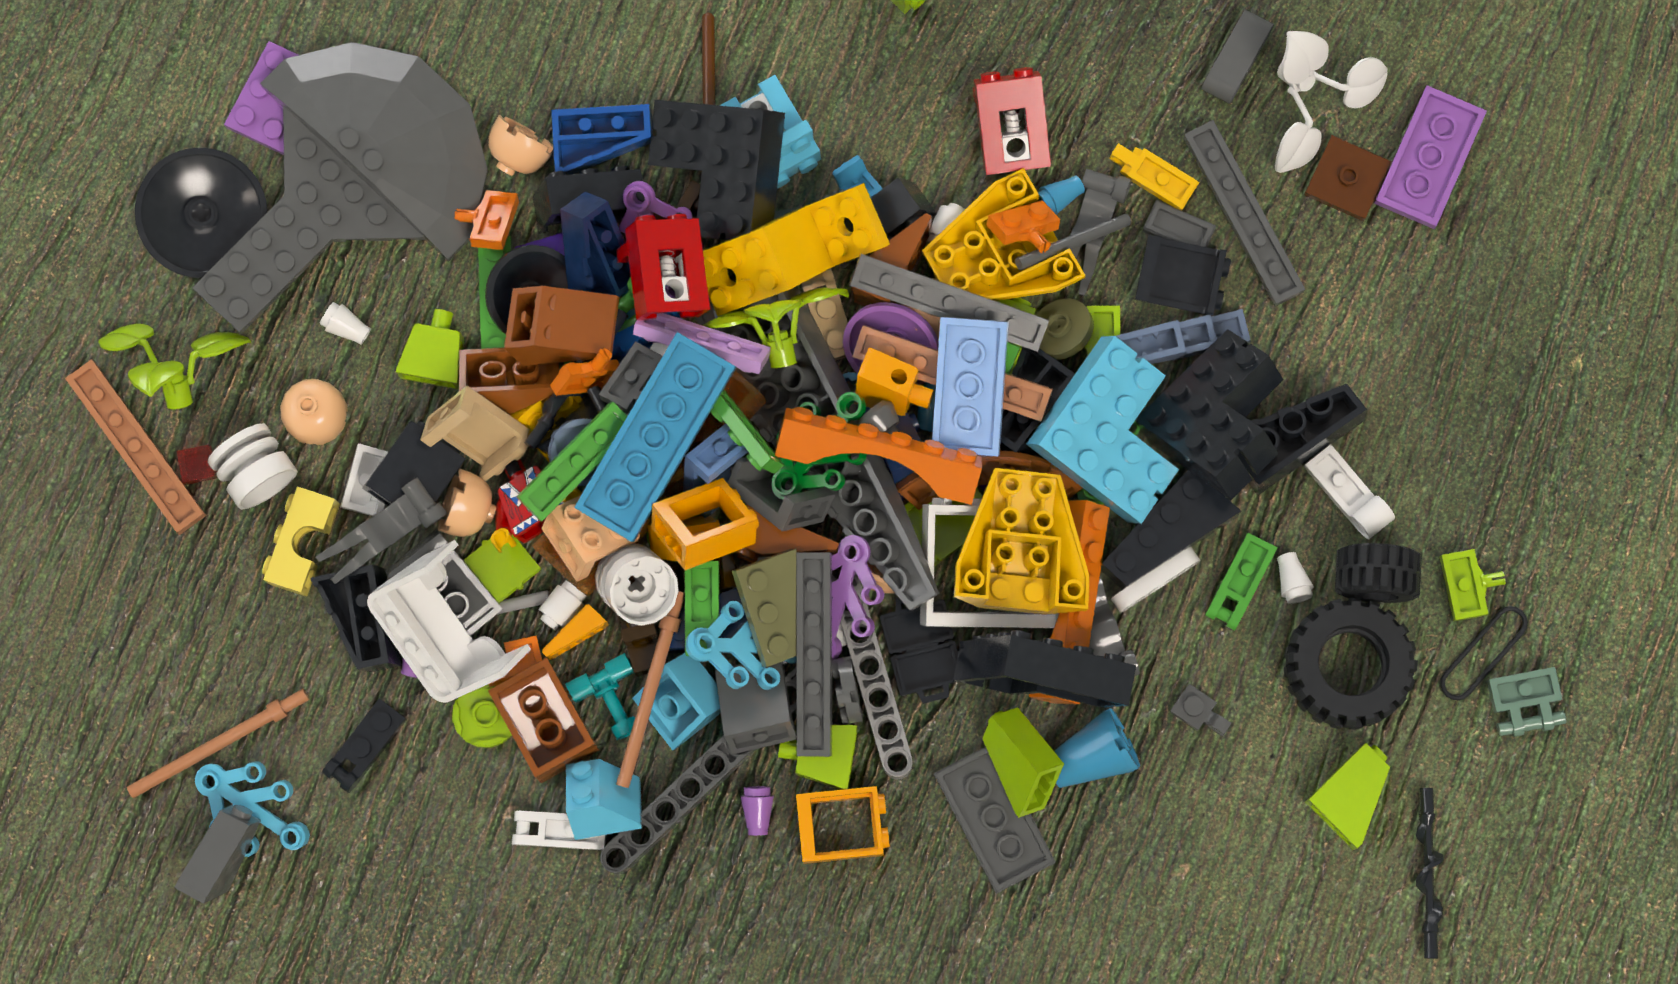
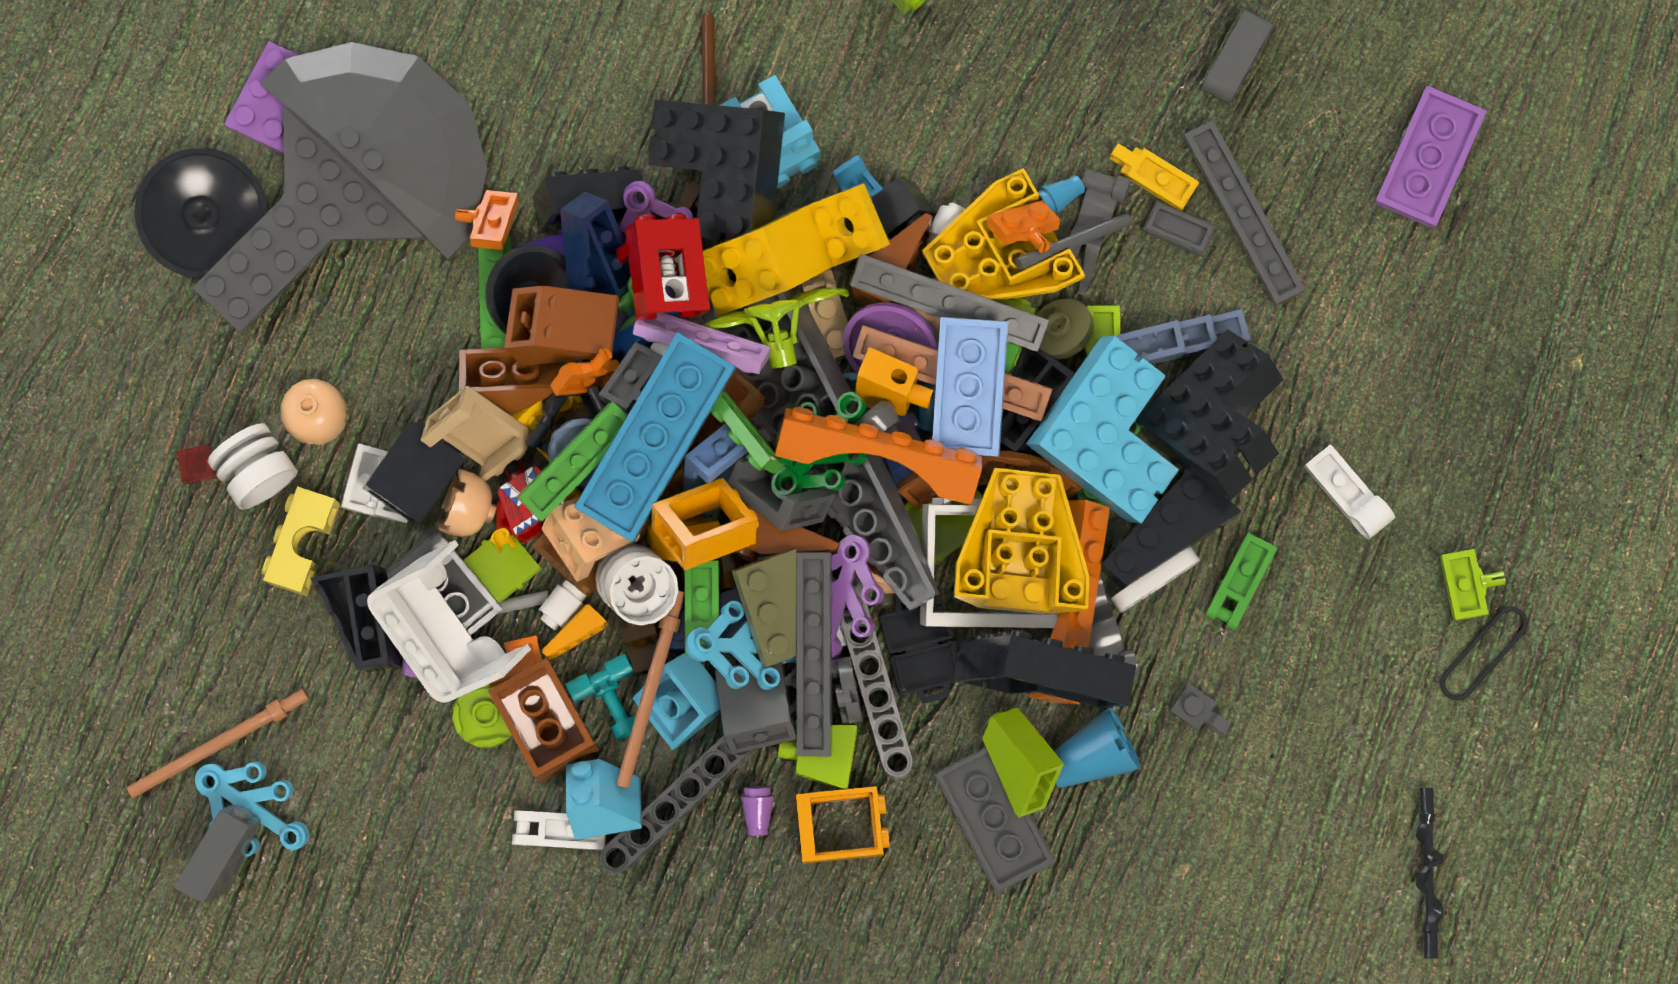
(135, 447): nougat plate -> none
(168, 374): lime plant -> none
(344, 323): white cone -> none
(365, 745): black plate -> none
(387, 527): dark grey flag -> none
(433, 353): lime torso -> none
(517, 147): light nougat cylinder -> none
(598, 134): blue wedge -> none
(1005, 93): brick -> none
(1182, 275): black panel -> none
(1293, 579): white cone -> none
(1303, 56): white plant -> none
(1305, 431): black wedge -> none
(1347, 178): reddish brown plate -> none
(1351, 794): lime slope -> none
(1378, 572): black tyre -> none
(1388, 640): black tyre -> none
(1522, 691): sand green plate -> none

